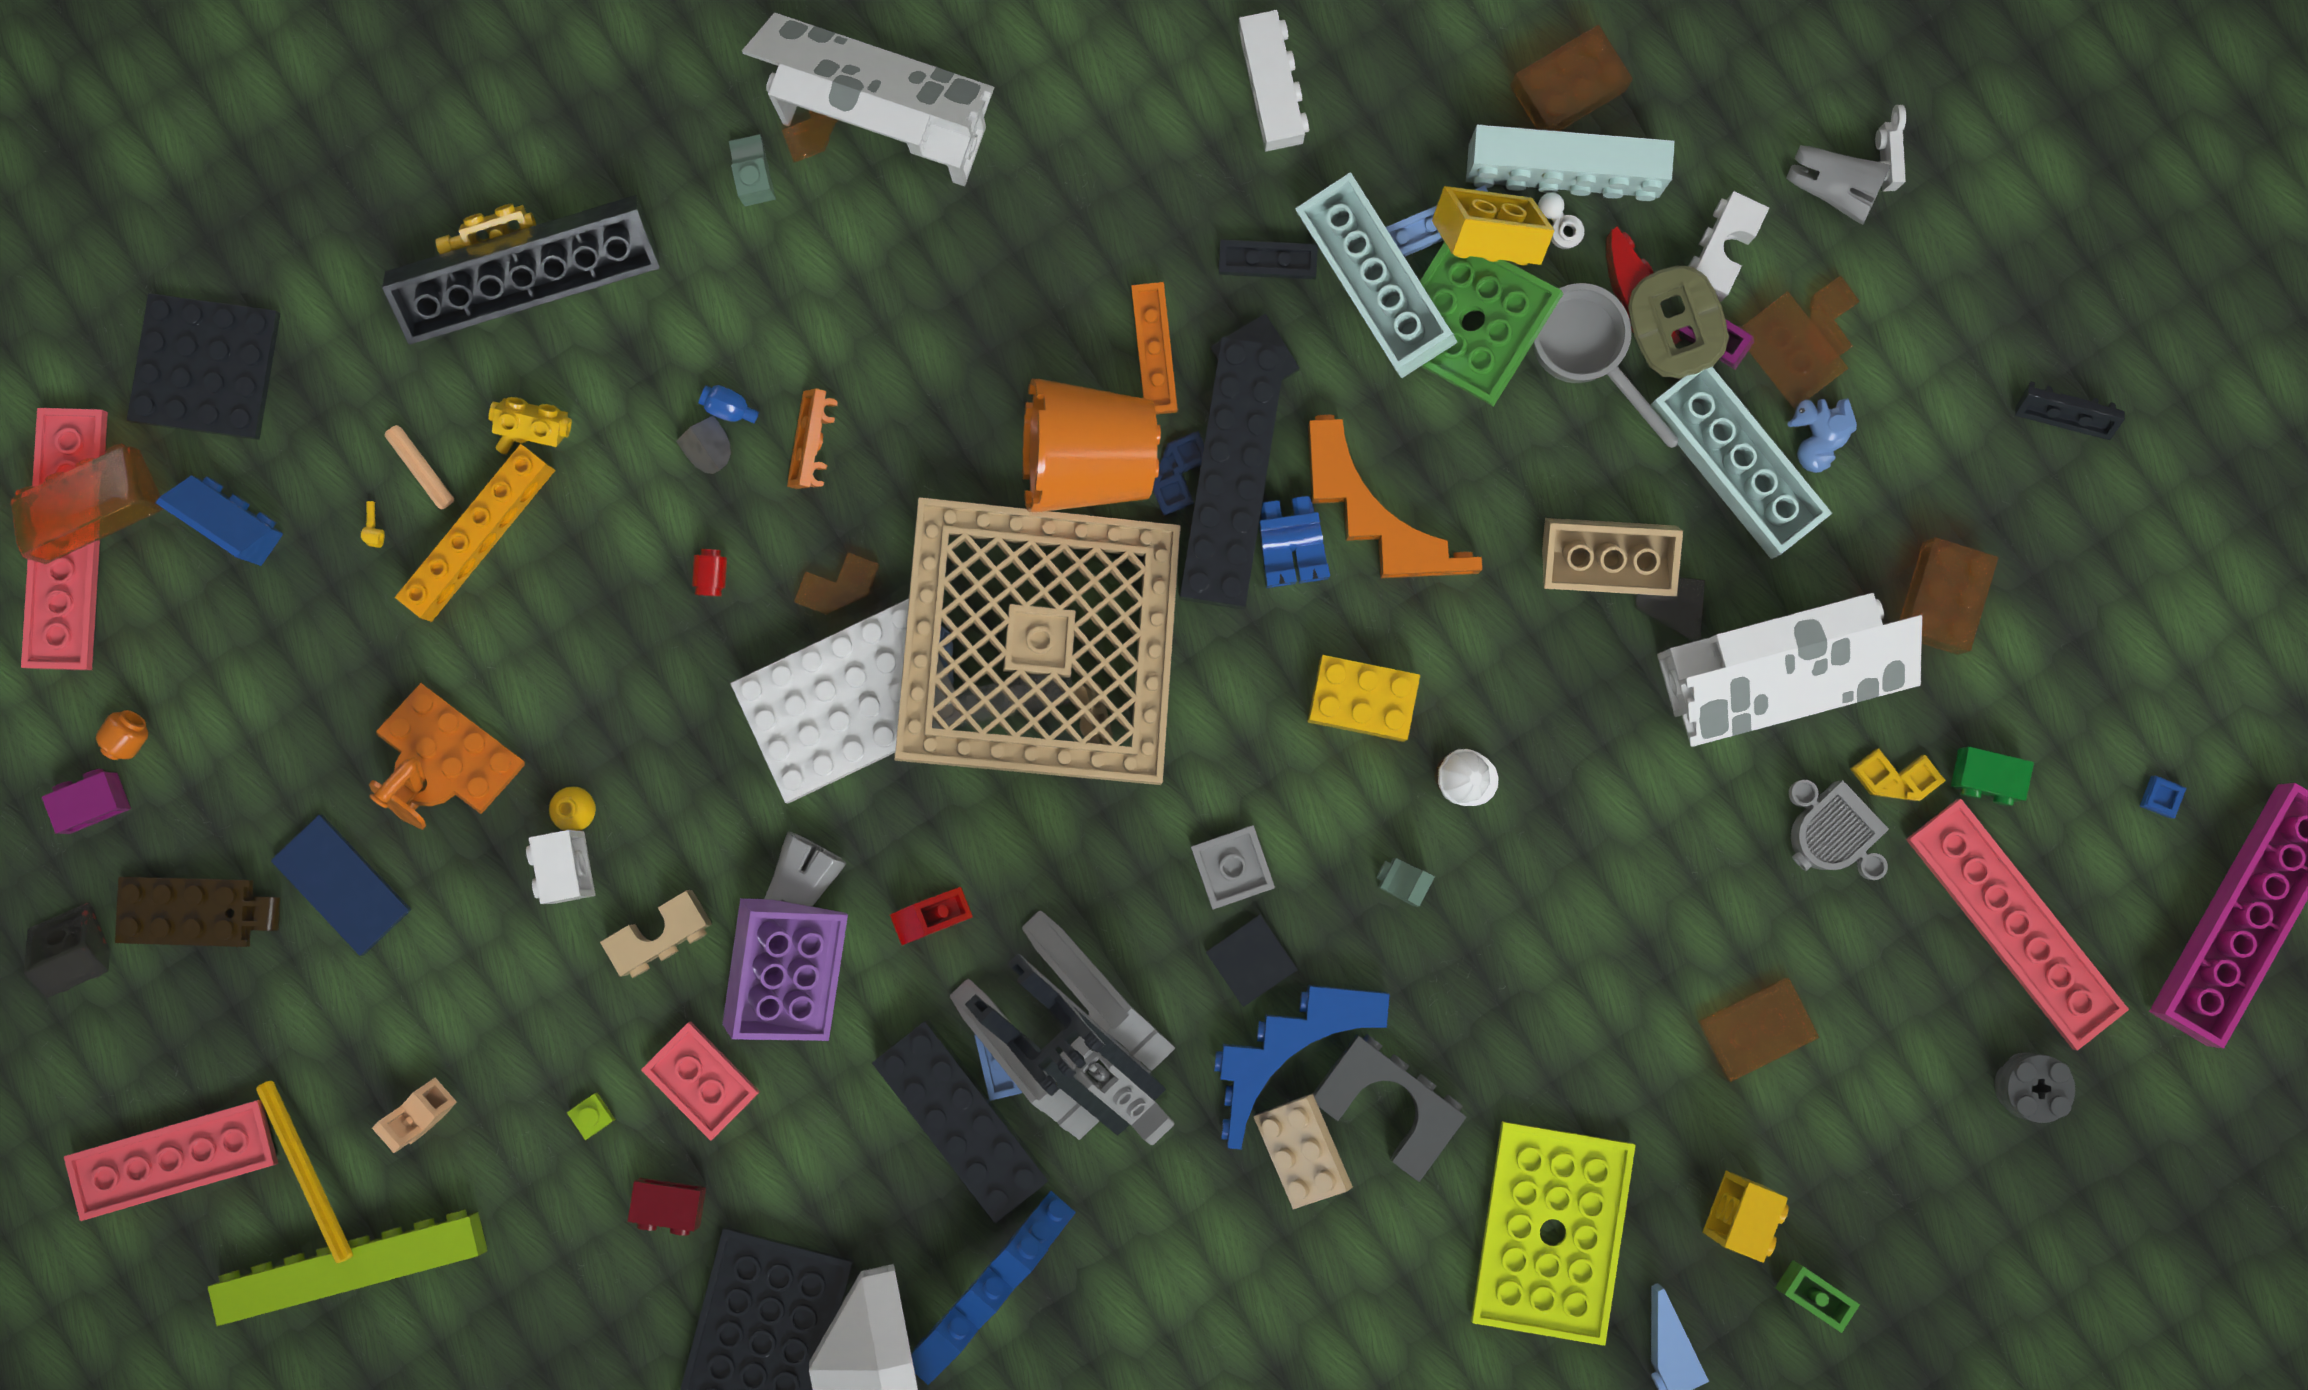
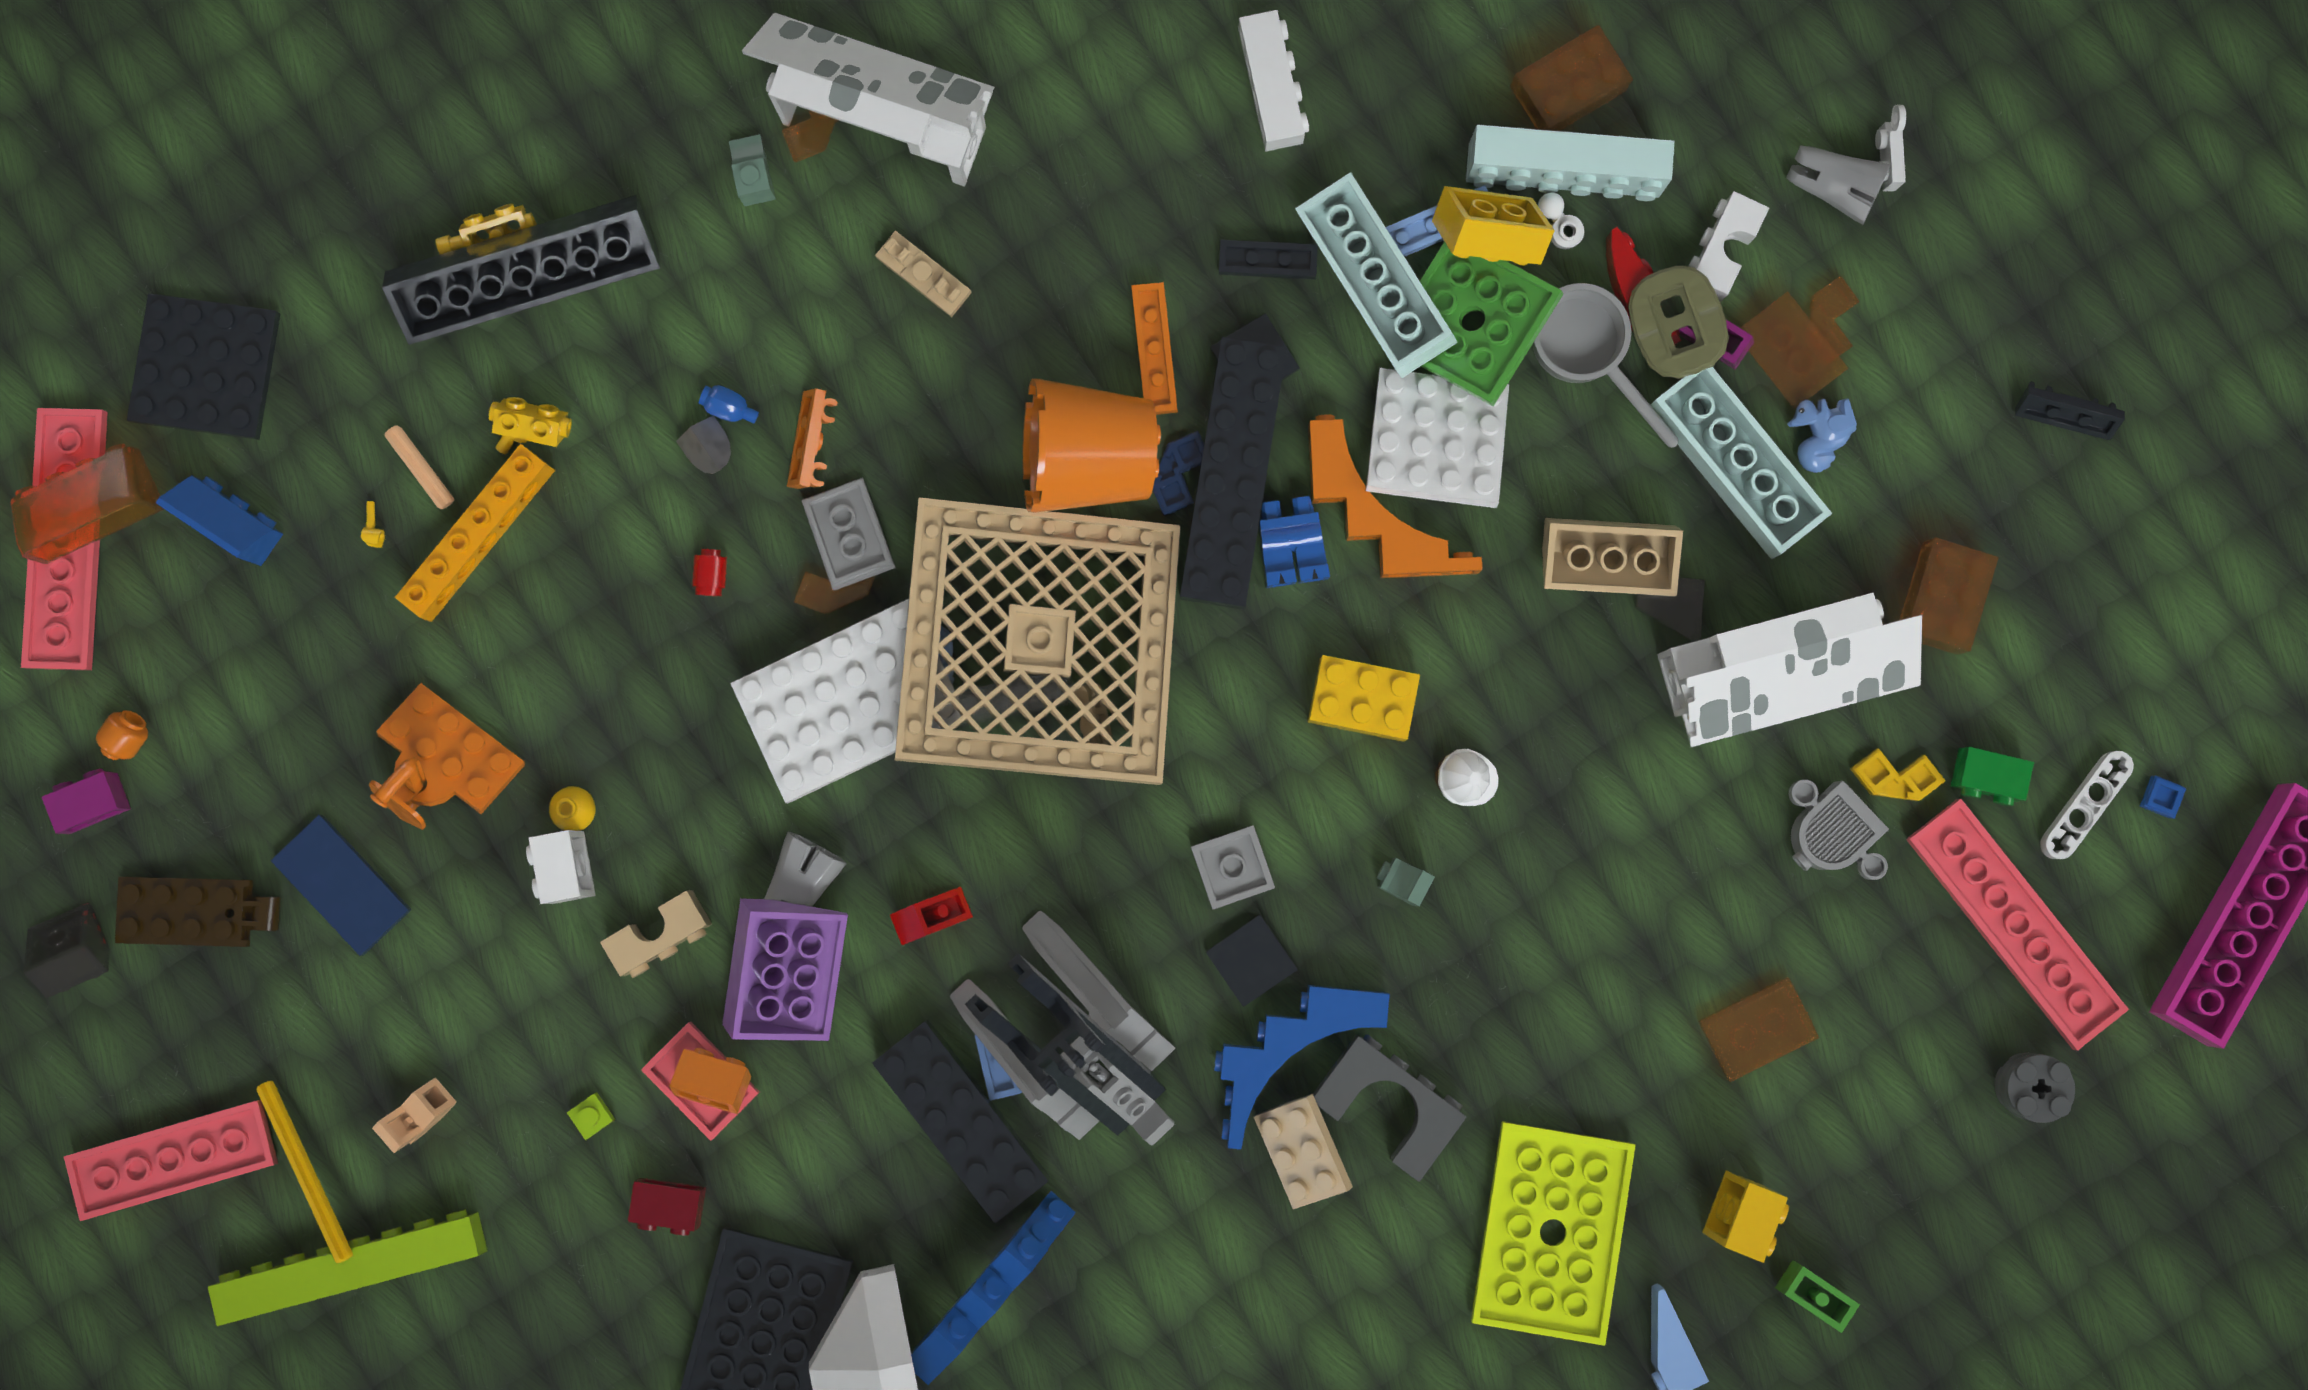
(711, 1080): none -> orange brick
(848, 534): none -> light grey tile
(923, 273): none -> tan plate
(1435, 441): none -> white plate
(2083, 802): none -> white beam

